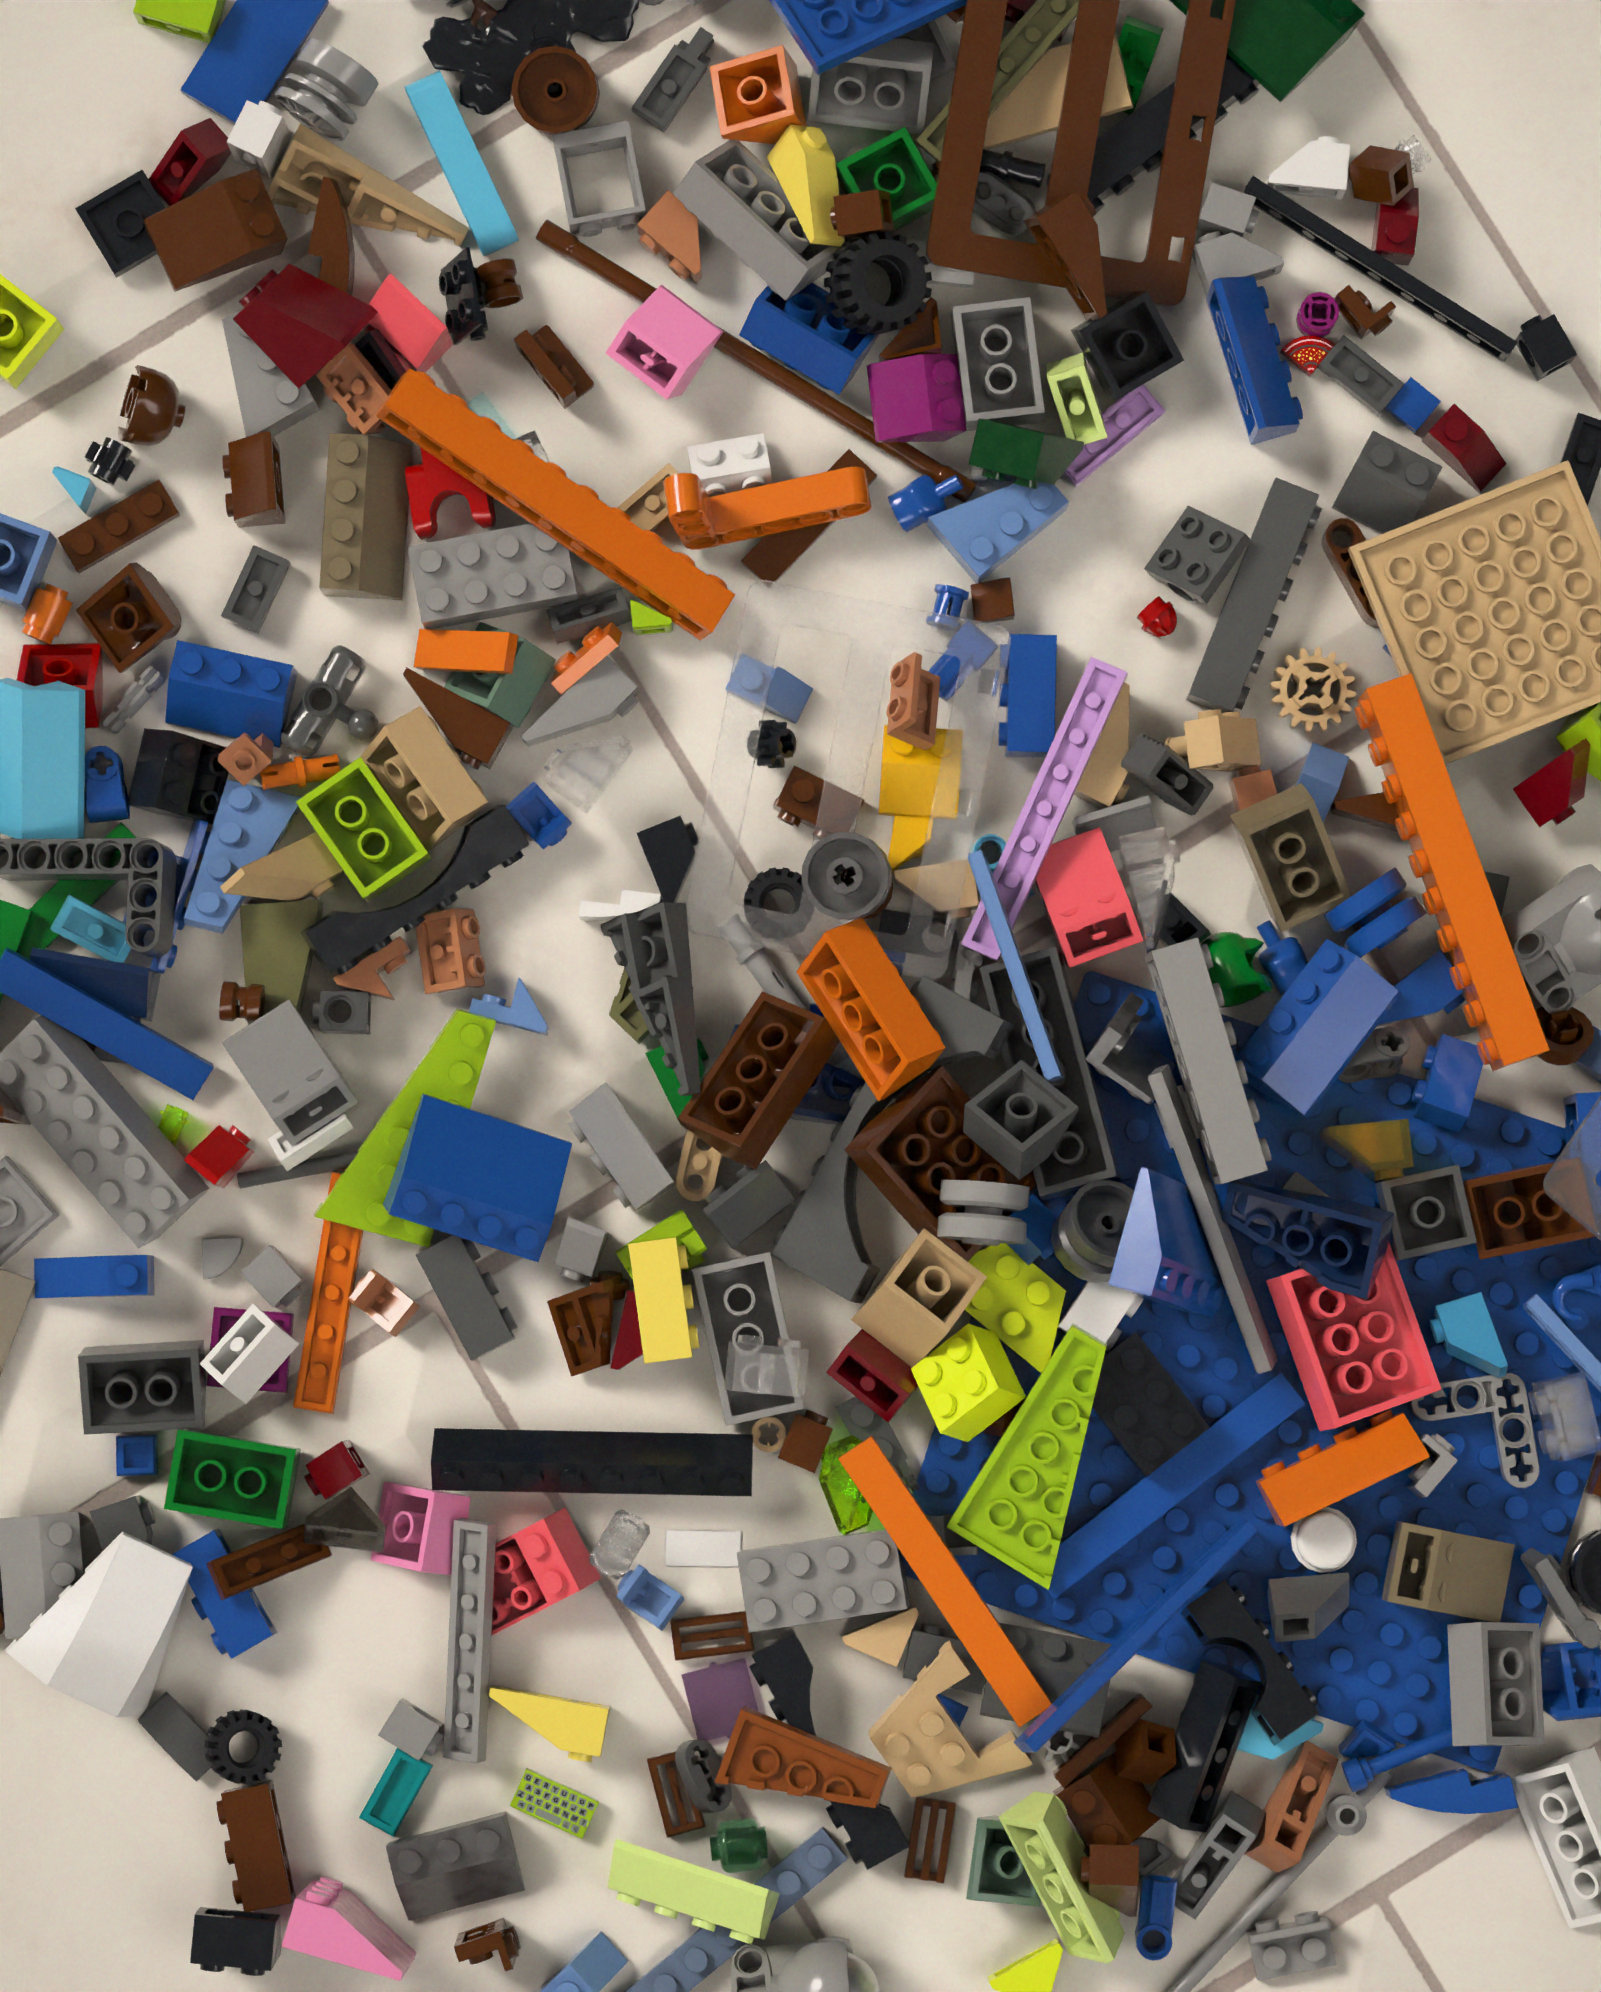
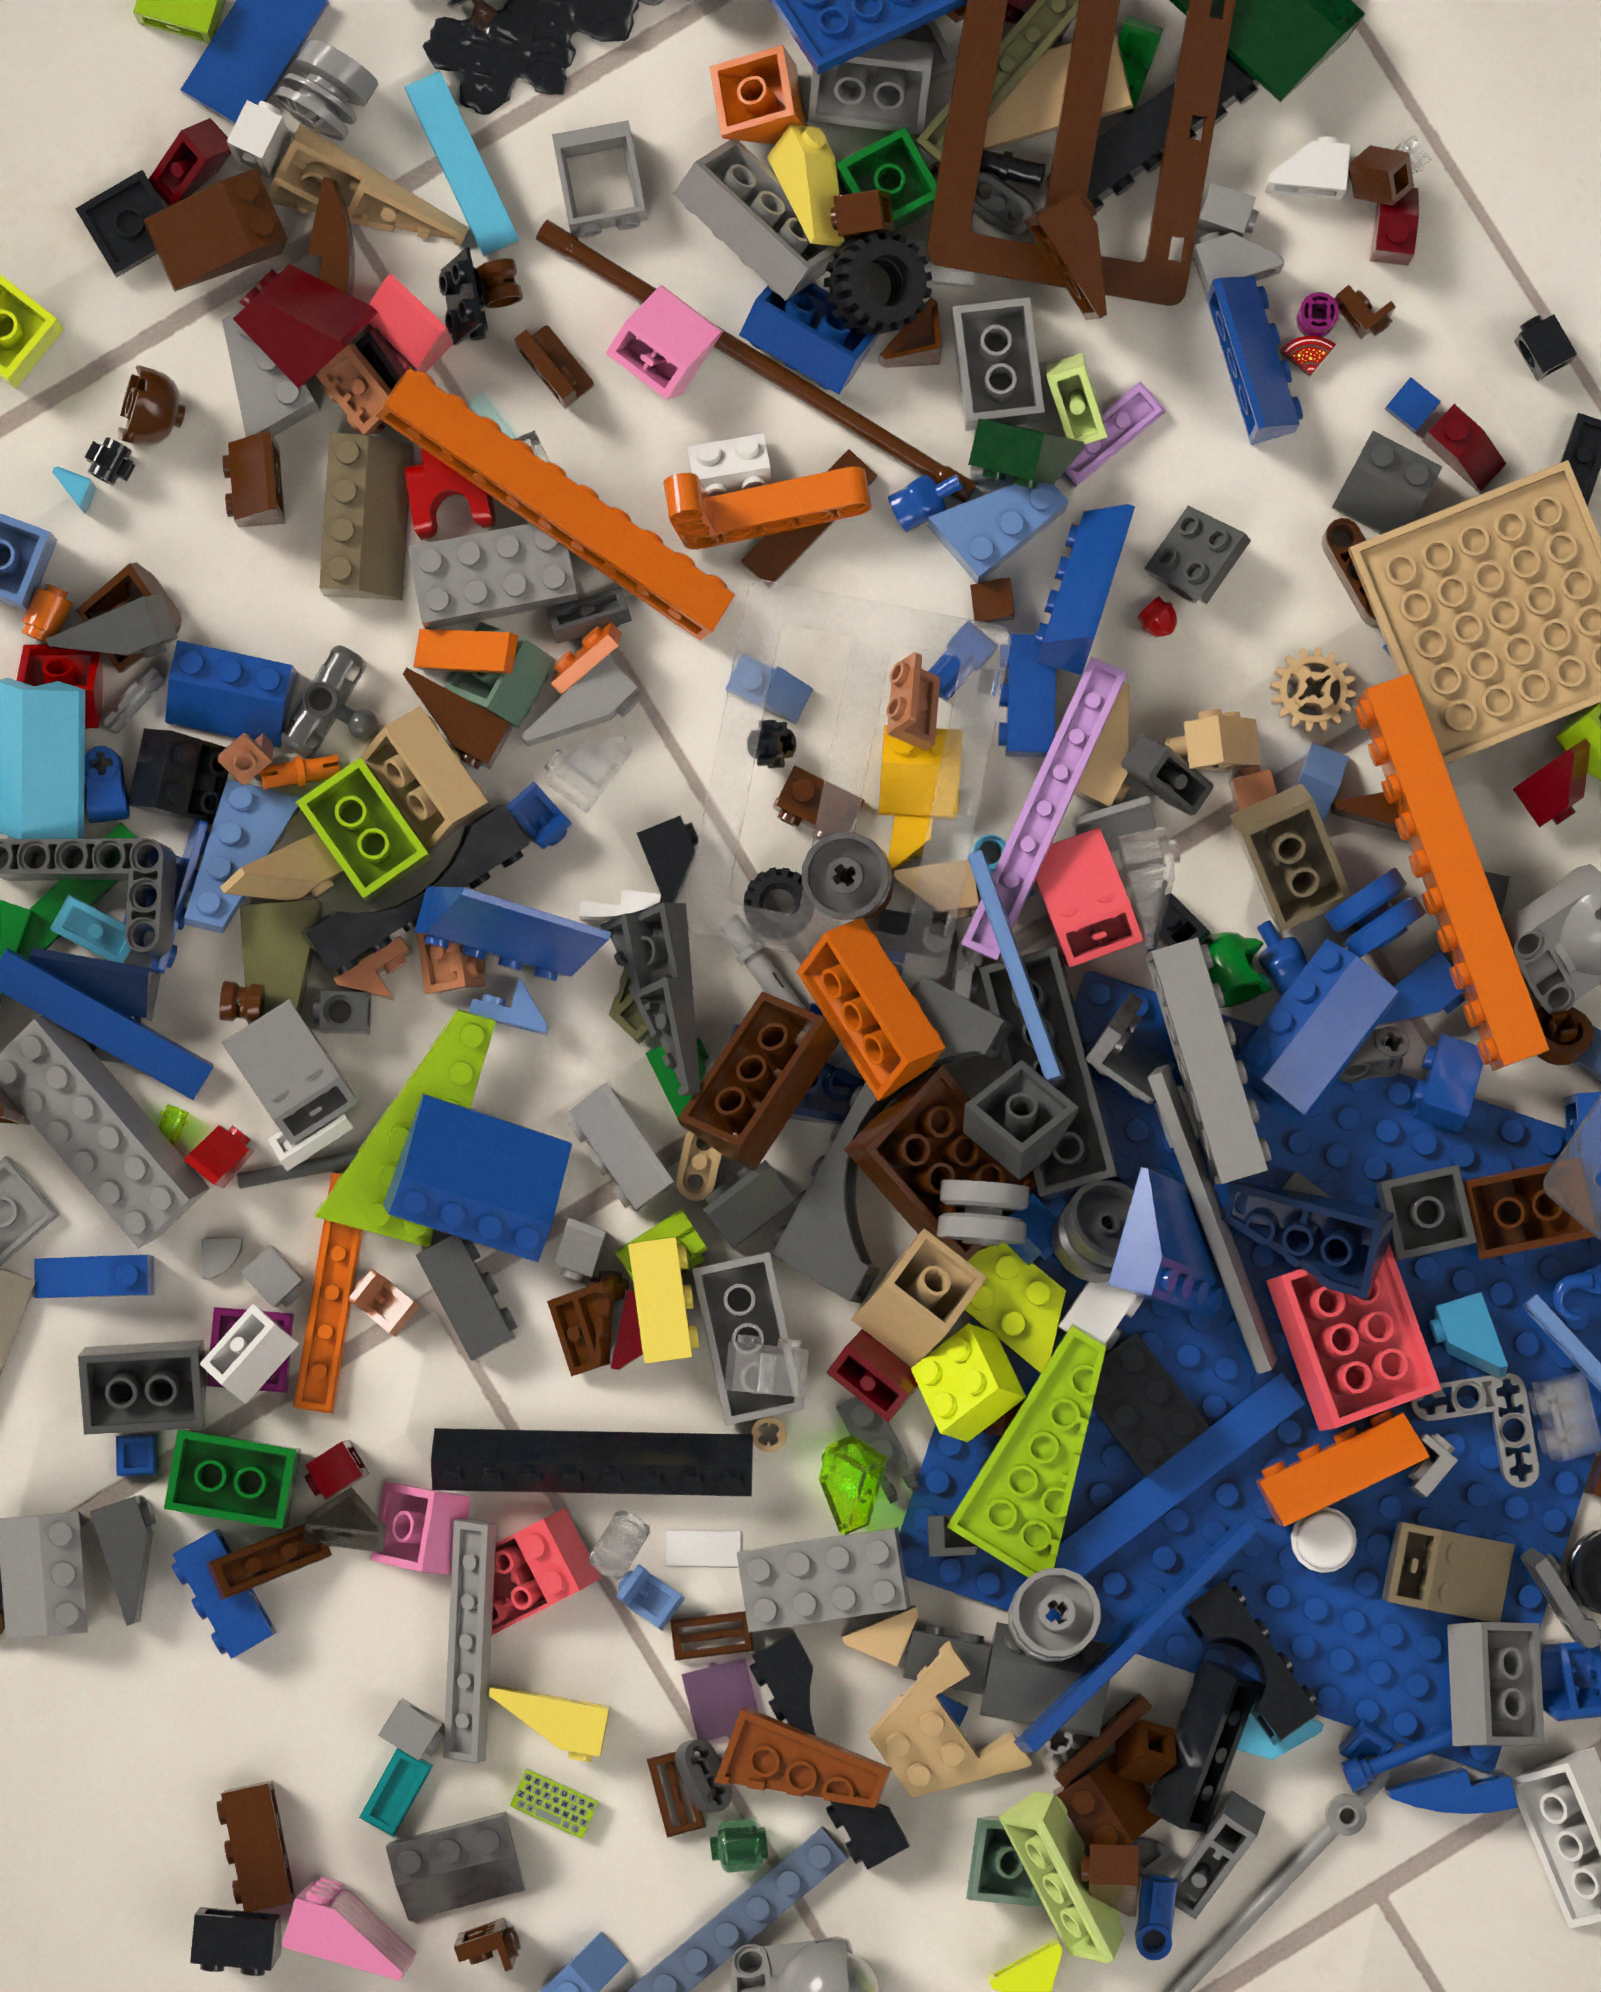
(109, 1628): white wedge -> none
(119, 526): reddish brown plate -> none
(127, 630): none -> dark grey slope
(177, 1734): dark grey slope -> none
(256, 589): dark grey plate -> none
(266, 1752): black tyre -> none
(507, 931): none -> blue slope
(549, 67): reddish brown wheel -> none
(648, 504): tan plate -> none
(649, 621): lime slope -> none
(674, 81): dark grey hinge -> none
(674, 234): nougat slope -> none
(691, 1890): yellowish green slope -> none
(806, 1440): reddish brown brick -> none
(916, 398): magenta slope -> none
(924, 1873): reddish brown tile -> none
(945, 1581): orange tile -> none
(949, 595): blue bush -> none
(1071, 1598): none -> light grey wheel
(1084, 587): none -> blue slope
(1127, 345): black brick -> none
(1253, 596): dark grey brick -> none
(1291, 1946): light grey bracket -> none
(1293, 1808): nougat slope -> none
(1306, 1604): dark grey slope -> none
(1360, 375): dark grey plate -> none
(1373, 1147): clear yellow slope -> none
(1380, 270): black tile -> none

